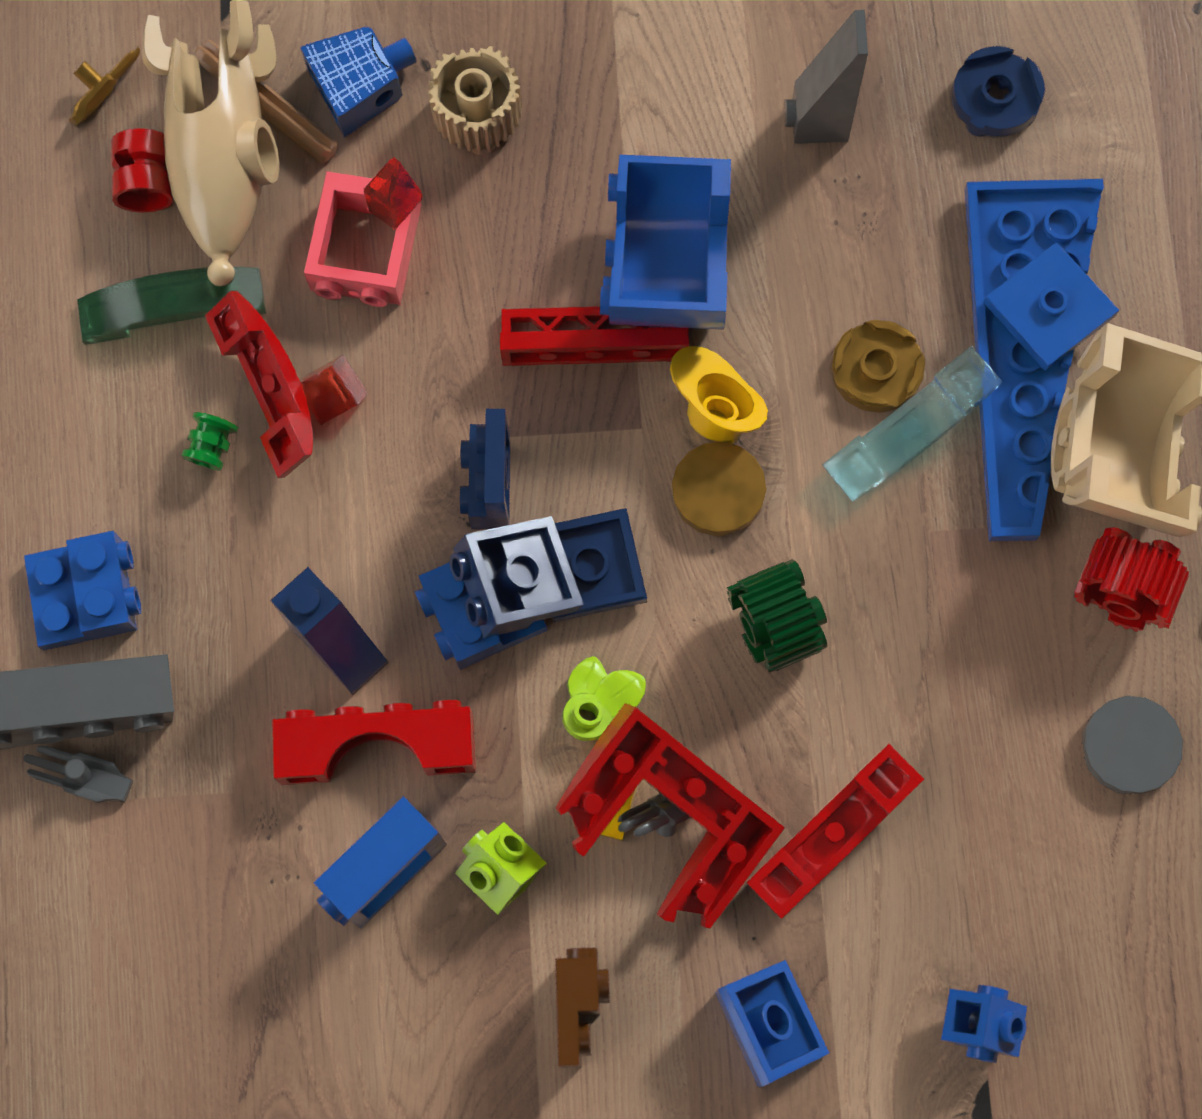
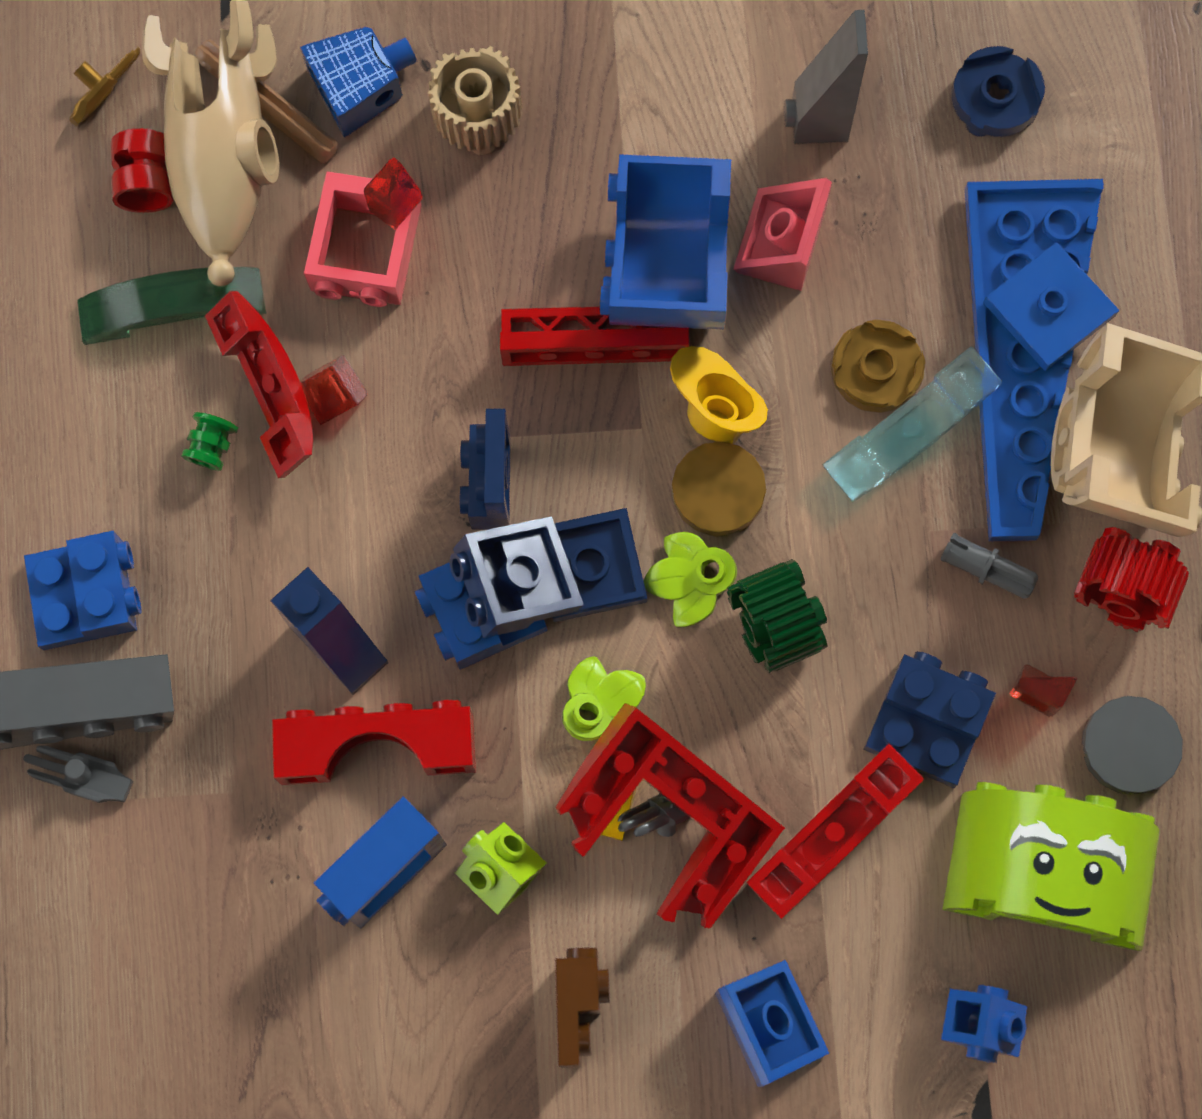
(683, 577): none -> lime plate
(783, 232): none -> coral slope
(931, 717): none -> dark blue plate
(989, 566): none -> dark grey axle
(1042, 691): none -> clear red slope
(1053, 862): none -> lime cylinder

